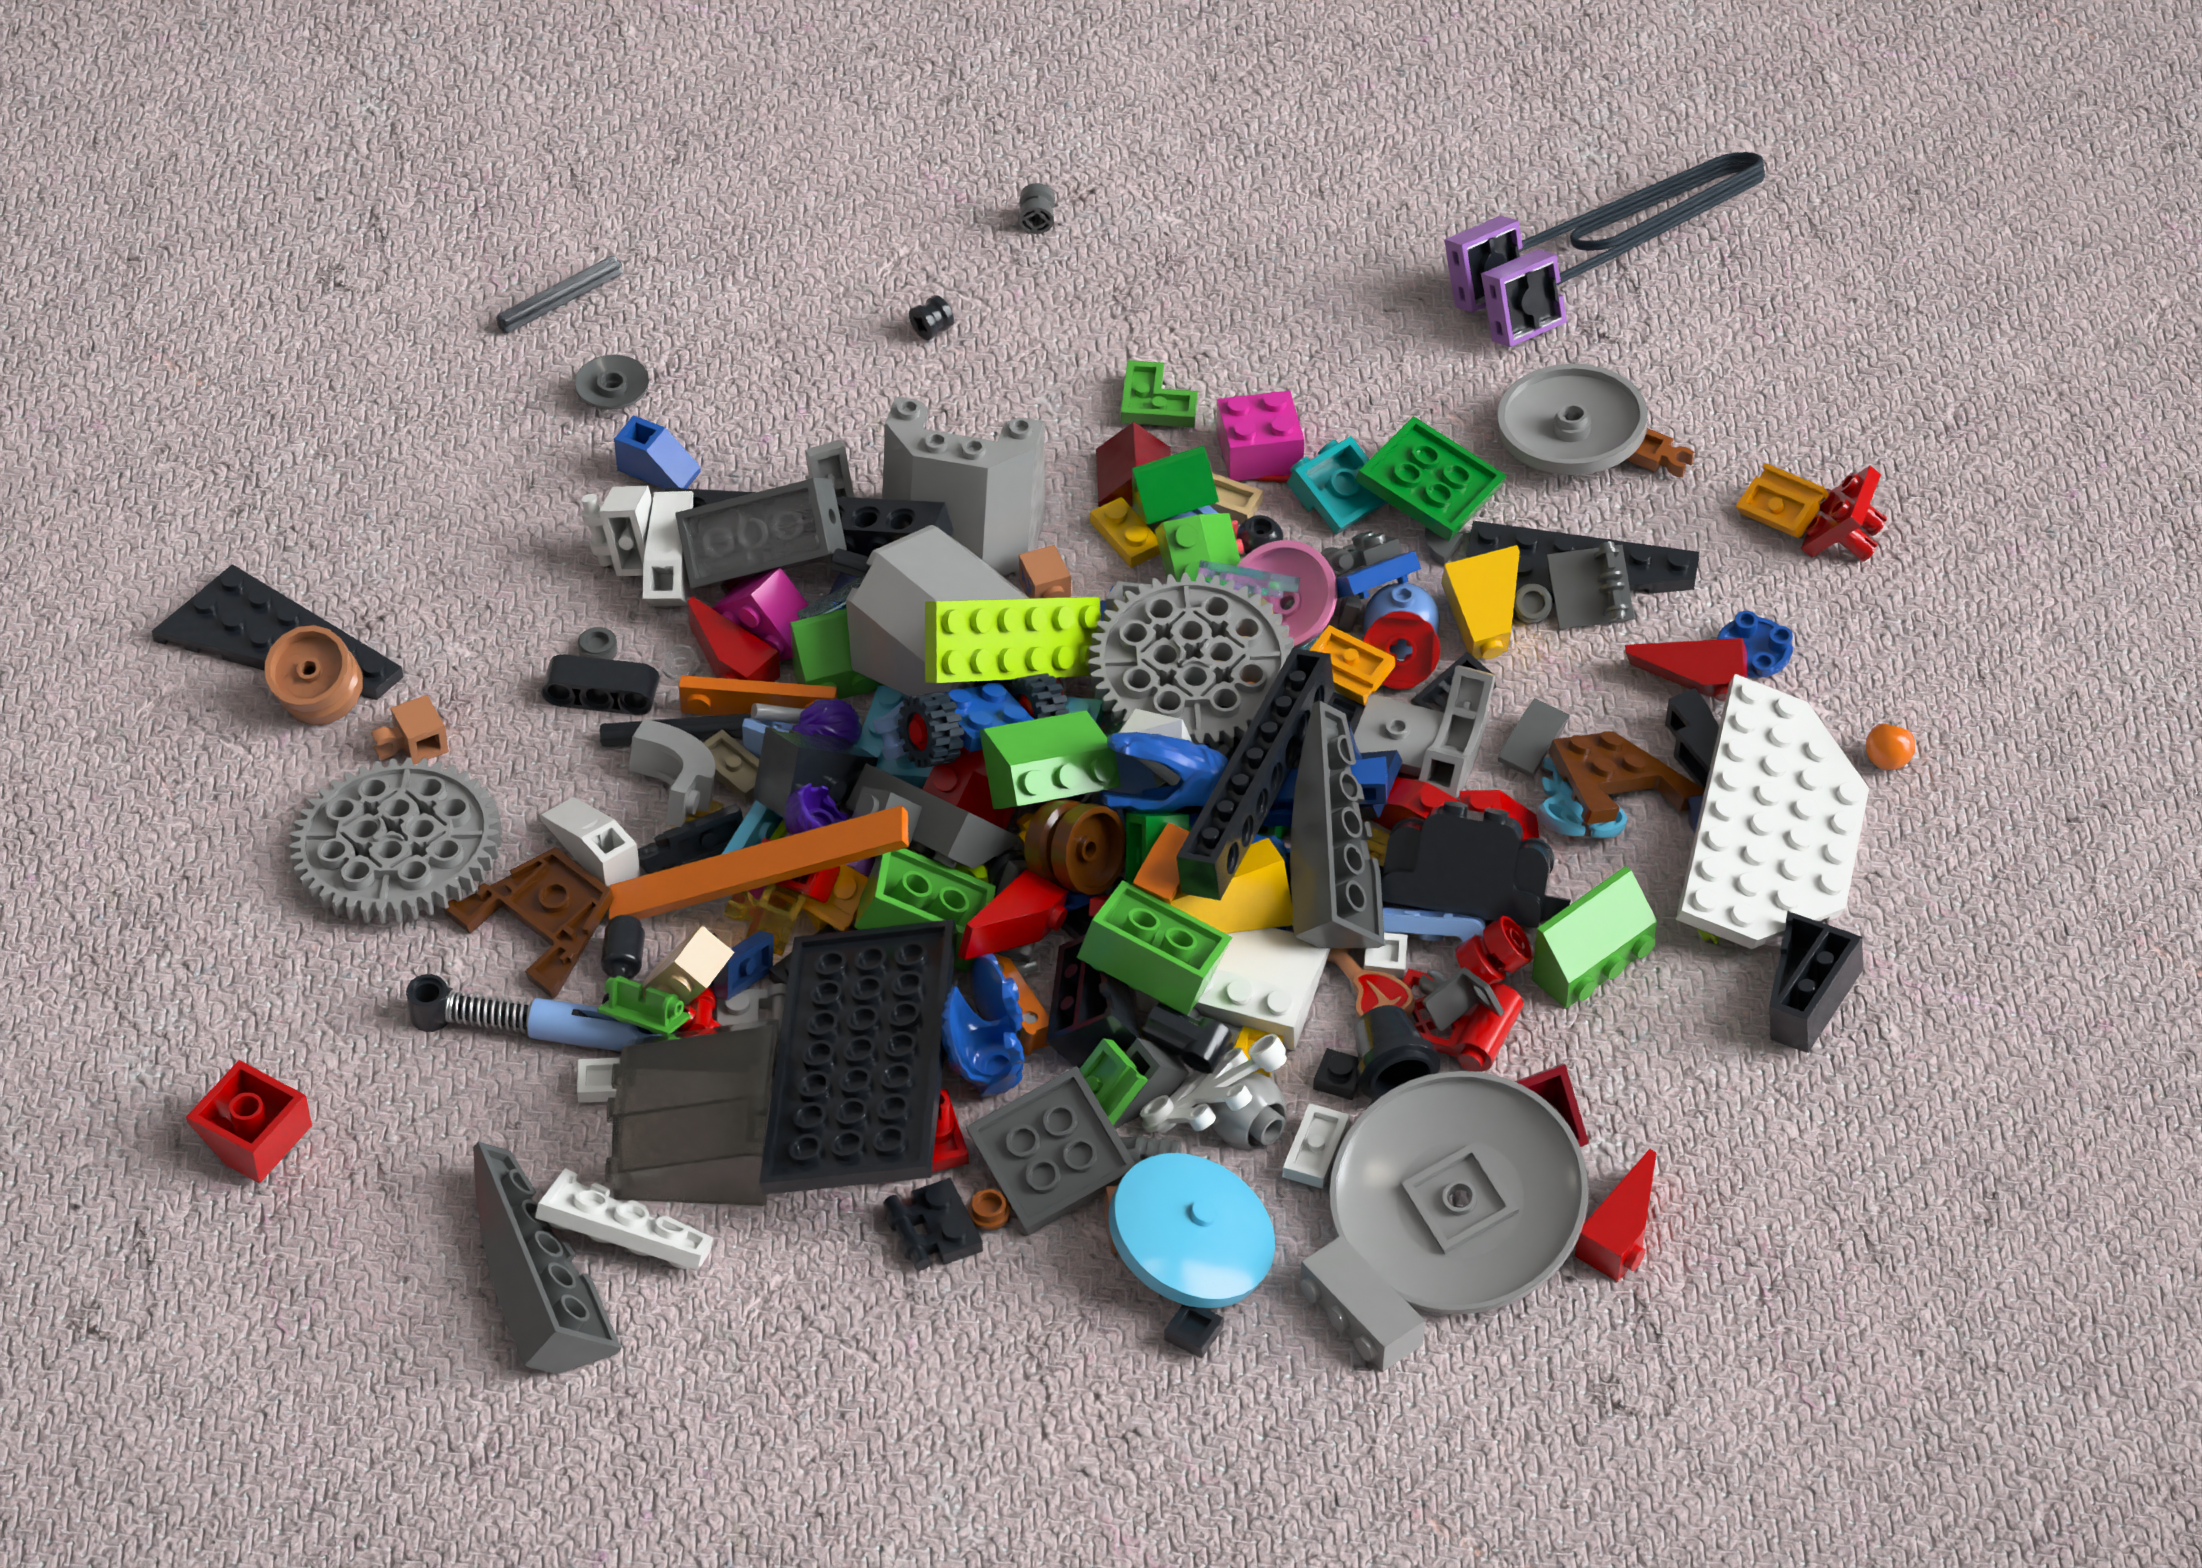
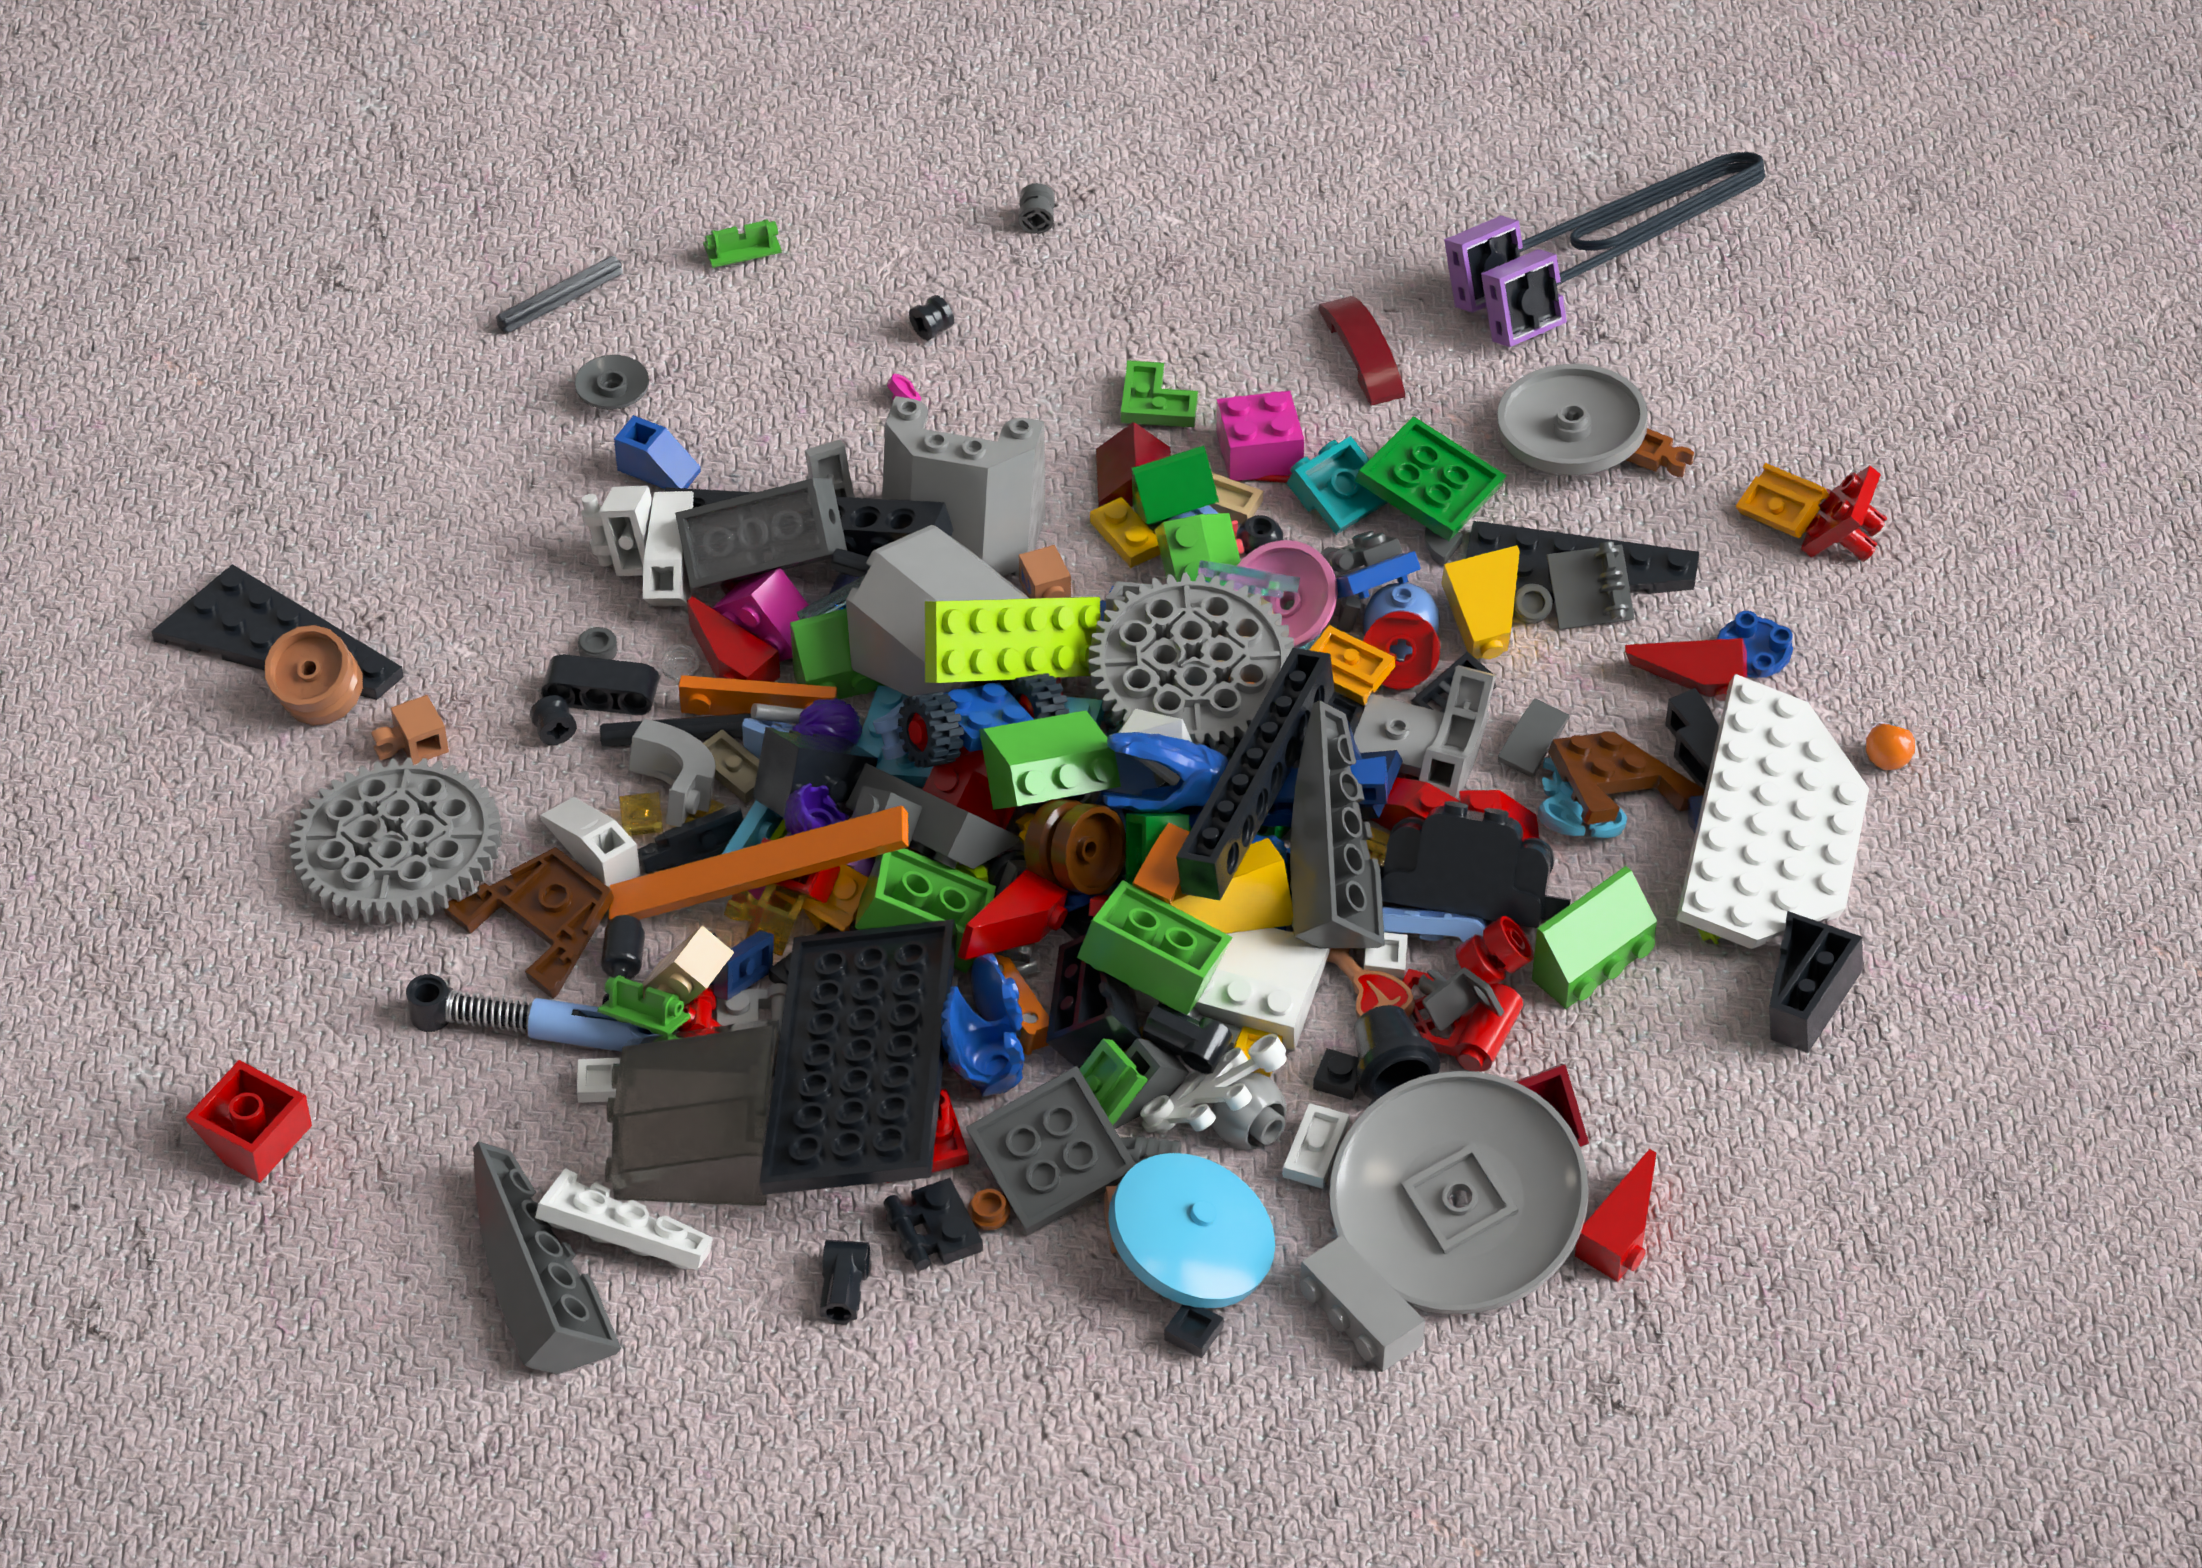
(553, 720): none -> black wheel
(641, 813): none -> clear yellow plate
(730, 247): none -> bright green hinge
(843, 1272): none -> black piece
(902, 387): none -> dark pink piece
(1367, 348): none -> dark red slope

